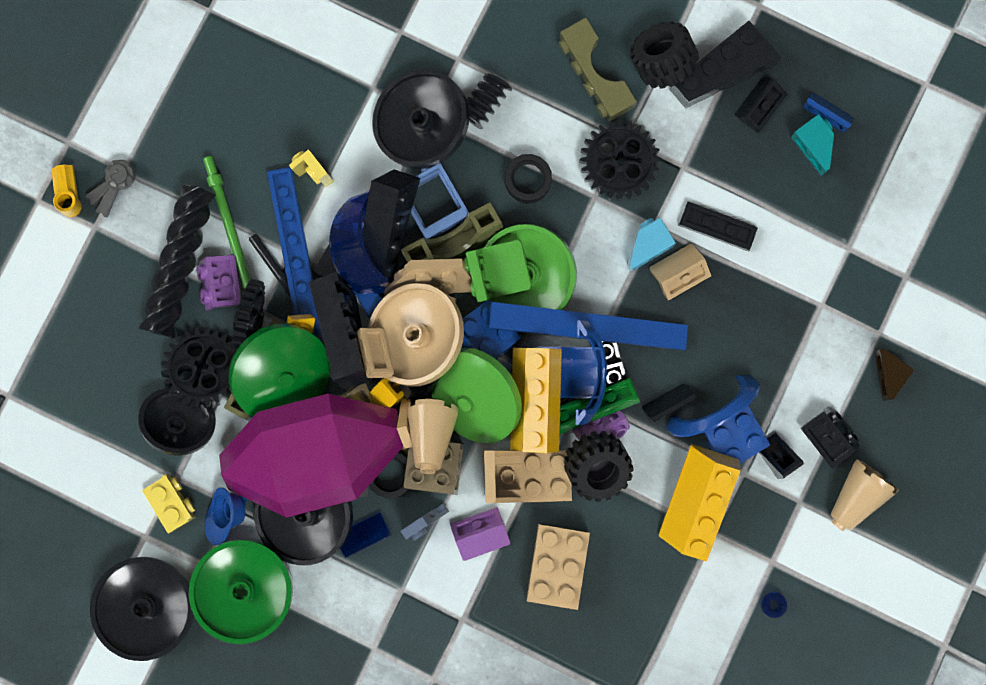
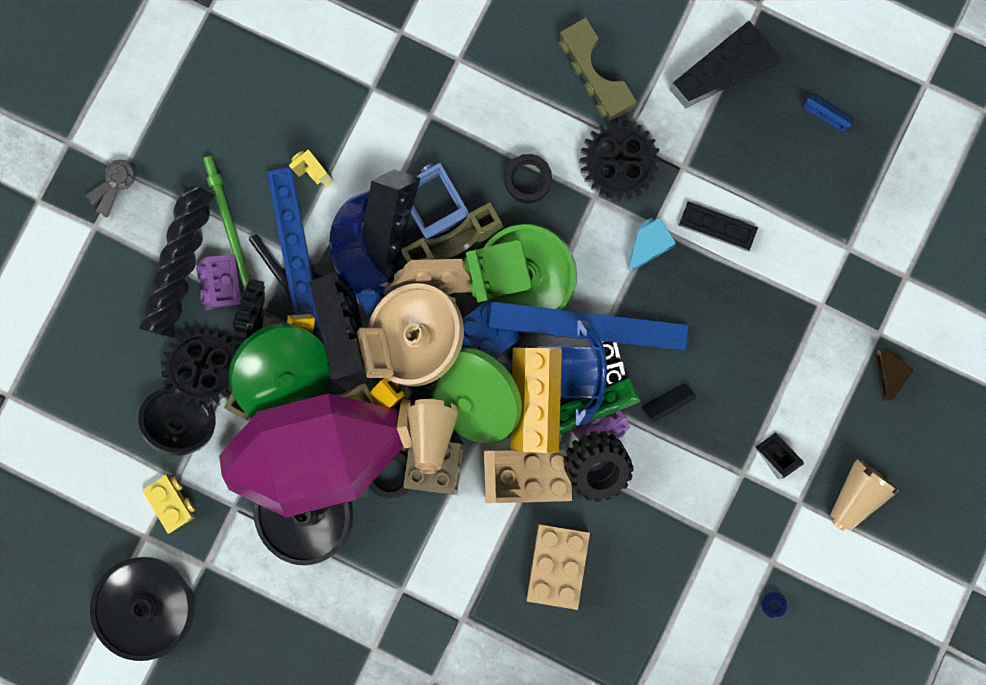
(65, 188): yellow piece -> none
(224, 513): blue piece -> none
(240, 591): green dish -> none
(365, 534): clear blue slope -> none
(418, 527): sand blue wing -> none
(420, 119): black dish -> none
(480, 534): medium lavender panel -> none
(485, 98): black piece -> none
(664, 54): black tyre -> none
(680, 271): tan panel -> none
(699, 501): yellow slope -> none
(730, 429): blue piece -> none
(761, 103): black slope -> none
(816, 142): teal slope -> none
(831, 436): black bracket -> none

